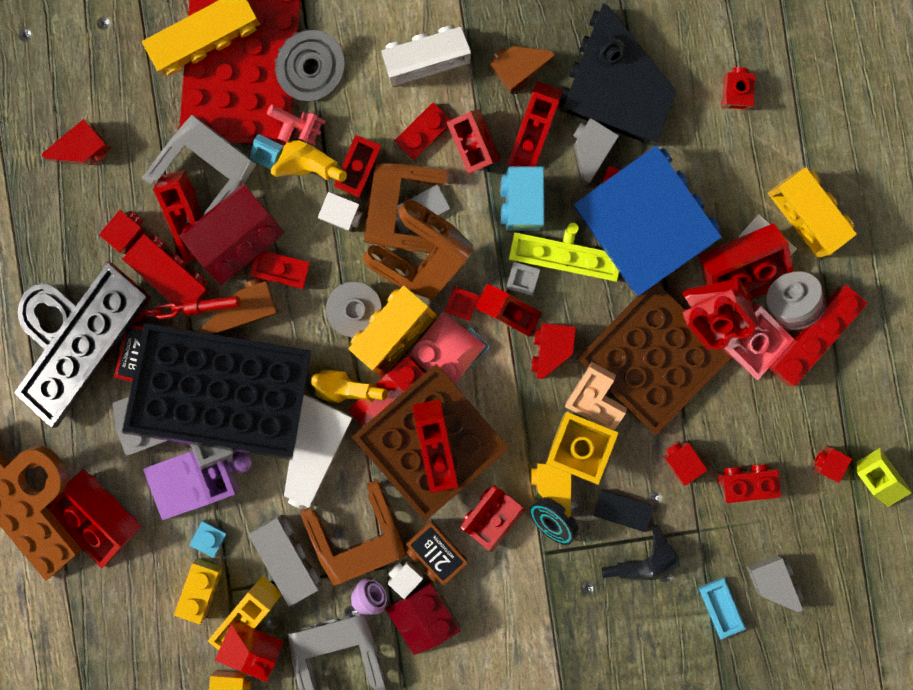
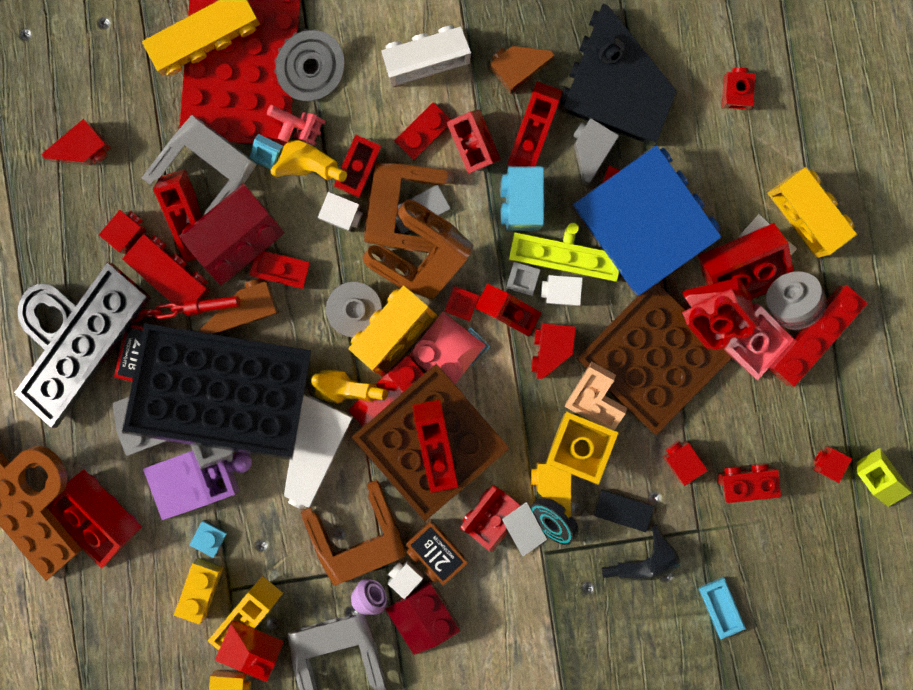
(285, 560): light grey brick -> none
(524, 529): none -> white sticker
(562, 290): none -> white brick
(774, 583): light grey slope -> none

